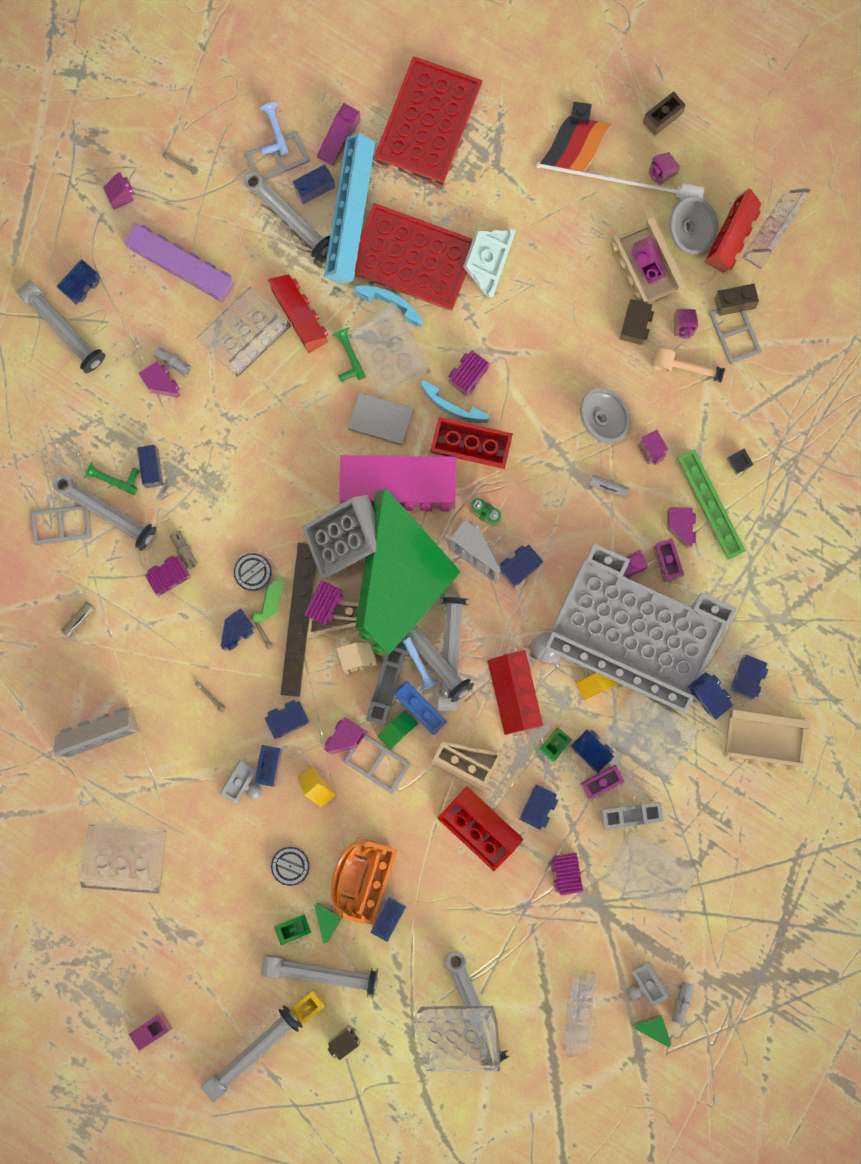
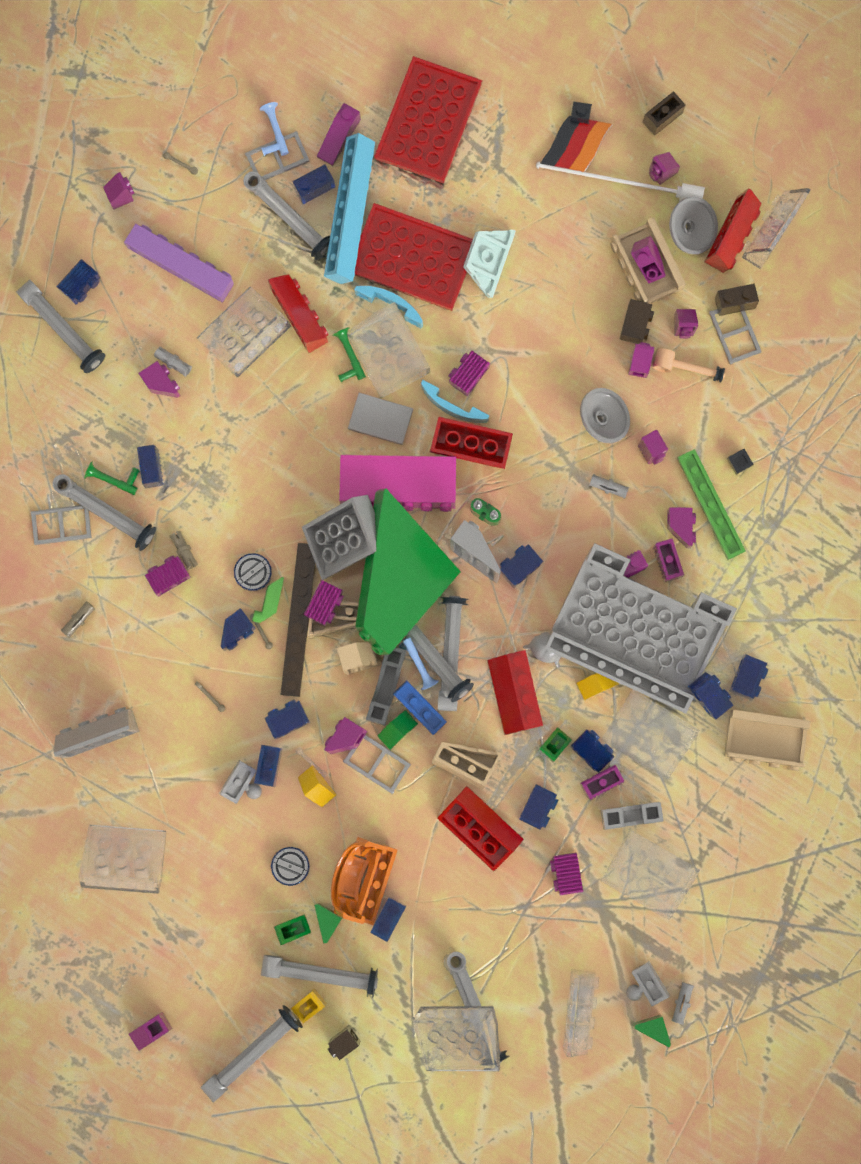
(641, 360): none -> magenta slope

